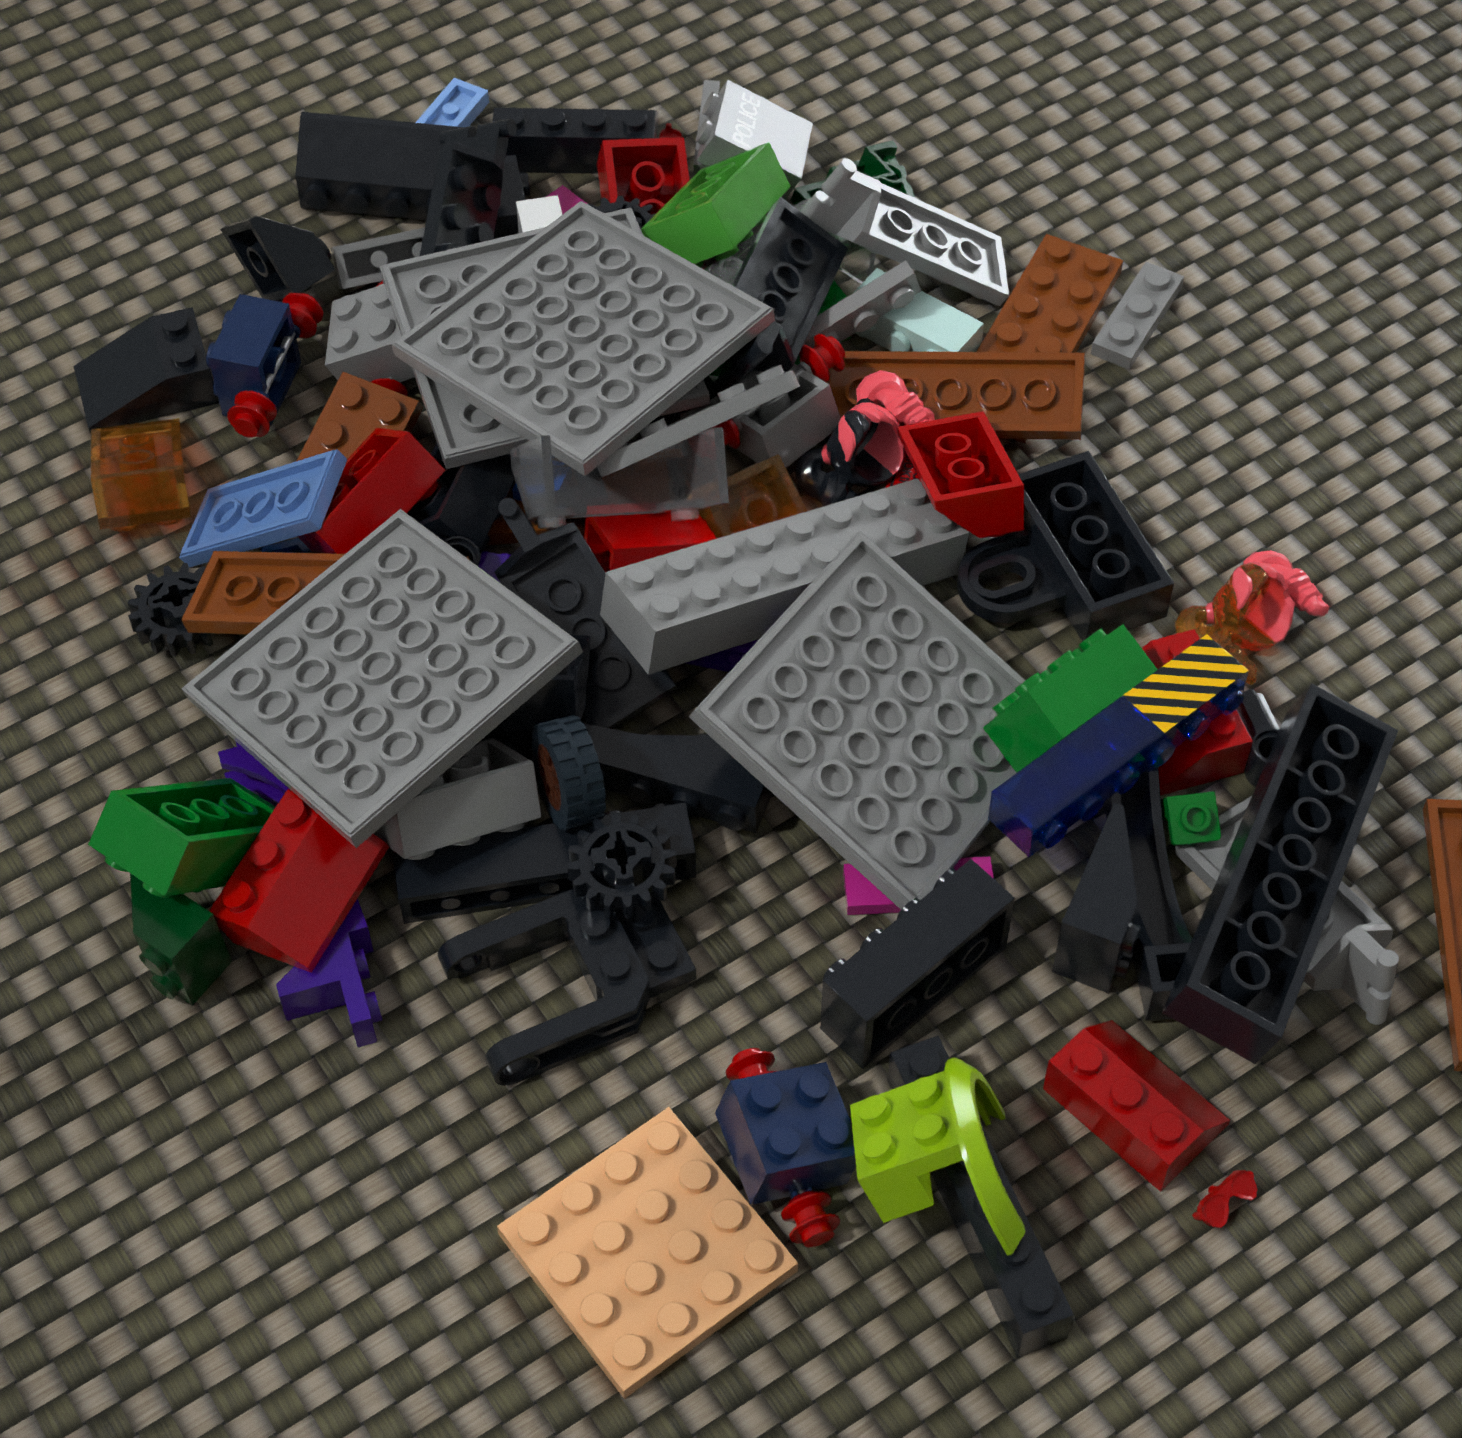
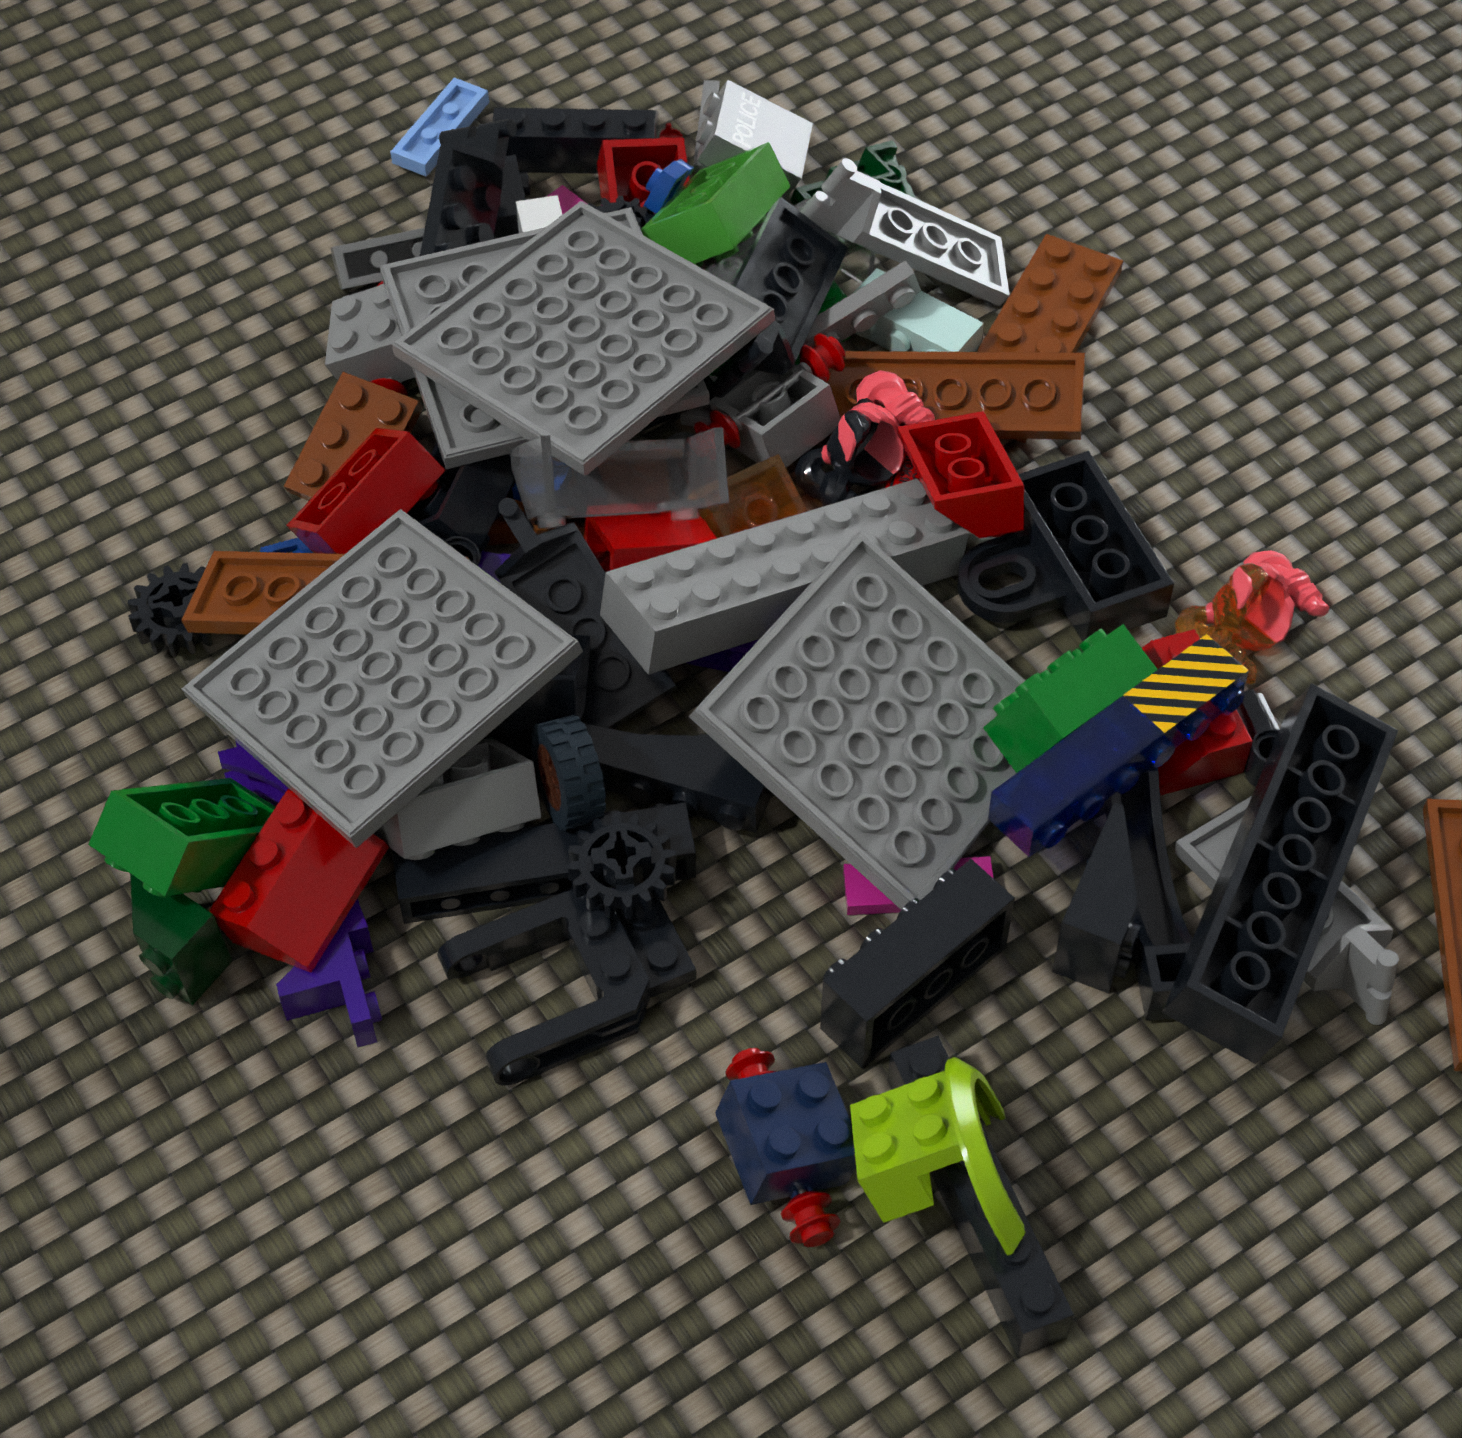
(139, 475): clear orange slope -> none
(147, 373): black slope -> none
(259, 357): dark blue brick -> none
(264, 507): medium blue tile -> none
(278, 256): black slope -> none
(366, 165): black slope -> none
(647, 1251): light nougat plate -> none
(666, 183): none -> blue plate
(732, 403): light grey piece -> none
(1132, 1102): red slope -> none
(1137, 315): light grey plate -> none
(1191, 818): green bracket -> none
(1215, 1206): red piece -> none

